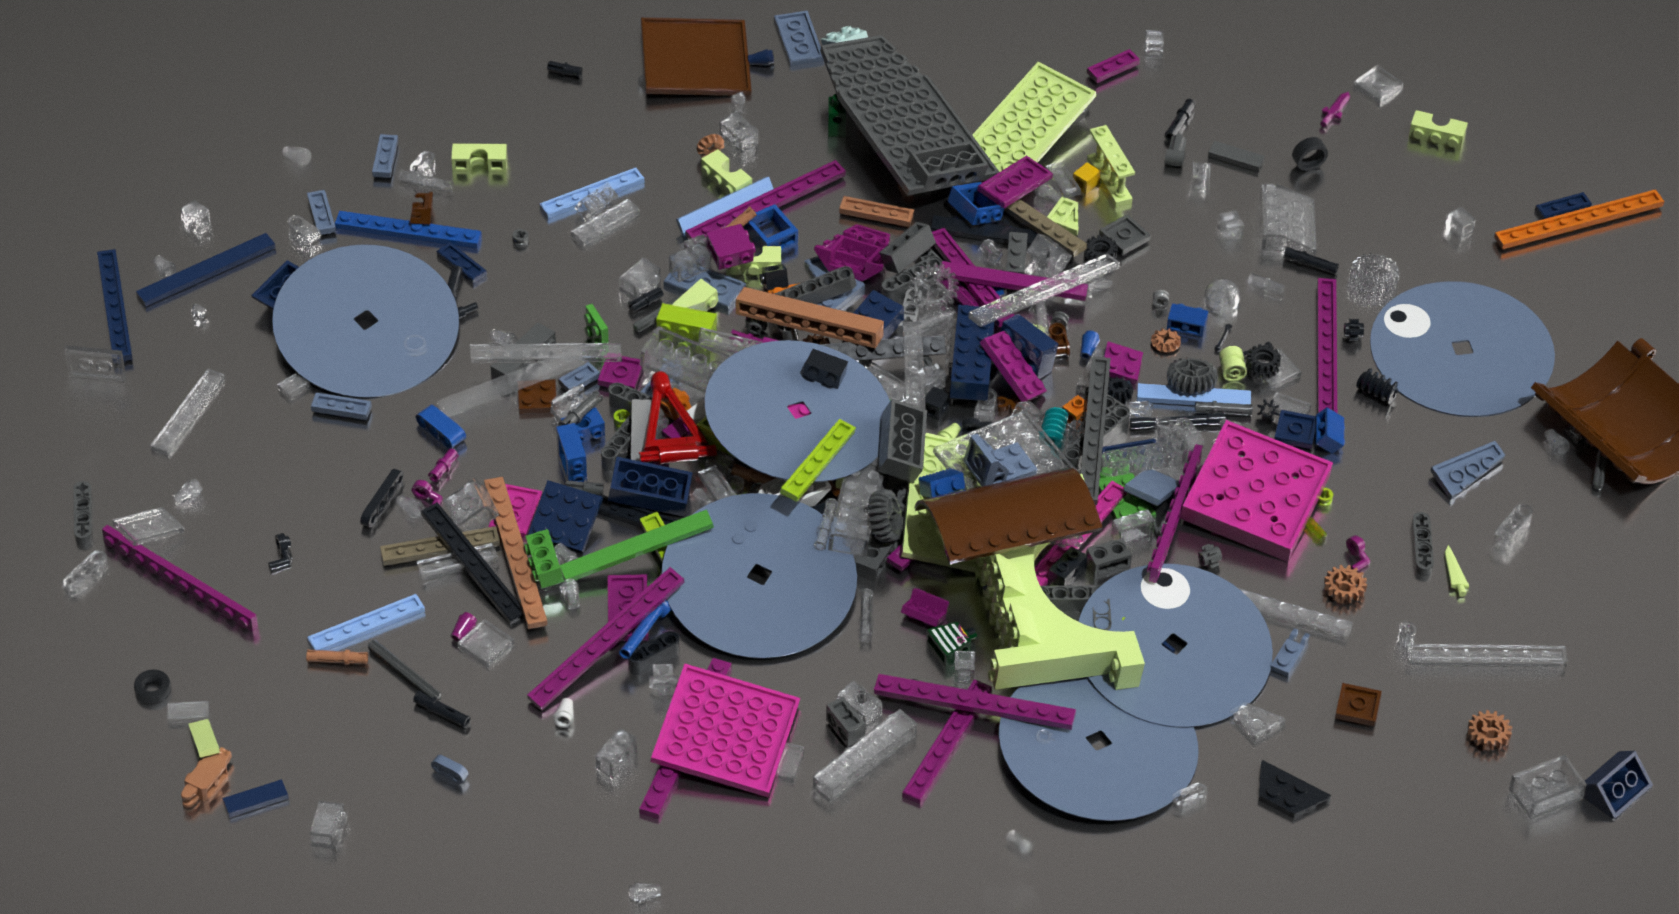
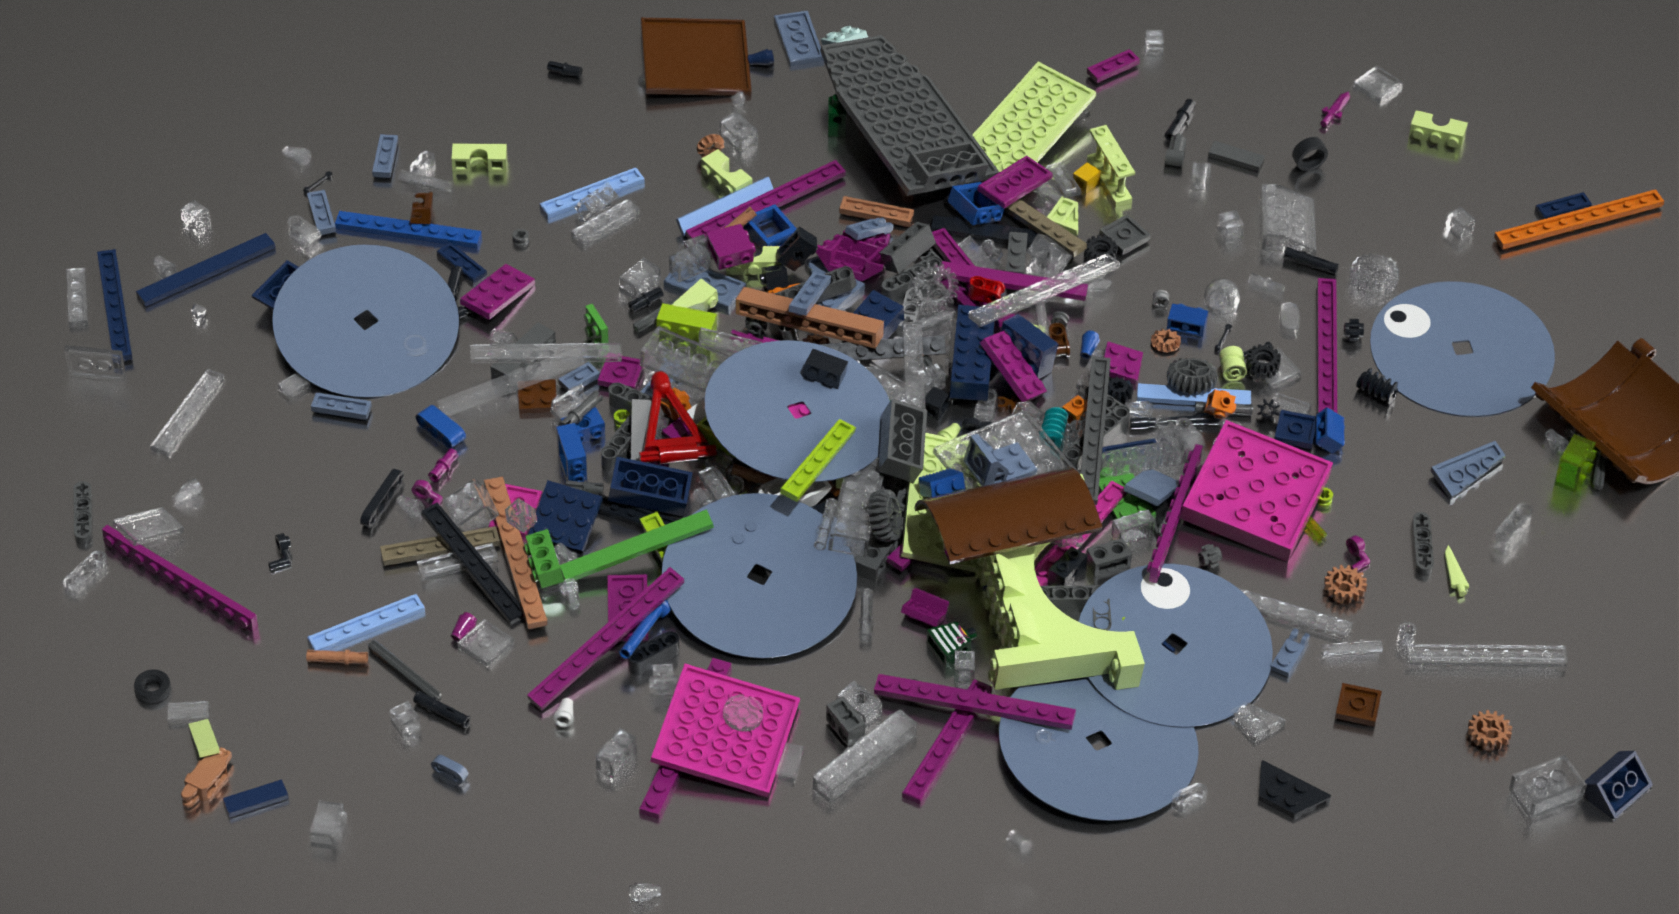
(77, 297): none -> clear plate
(328, 175): none -> black hinge
(405, 719): none -> clear brick
(497, 291): none -> magenta plate
(521, 515): none -> clear brick
(742, 713): none -> clear tile
(797, 249): none -> black brick
(809, 293): none -> sand blue plate
(869, 228): none -> sand blue hinge
(975, 253): none -> clear tile
(984, 289): none -> red piece
(1220, 404): none -> orange brick
(1290, 317): none -> clear tile
(1352, 648): none -> clear pin
(1575, 463): none -> clear neon green brick

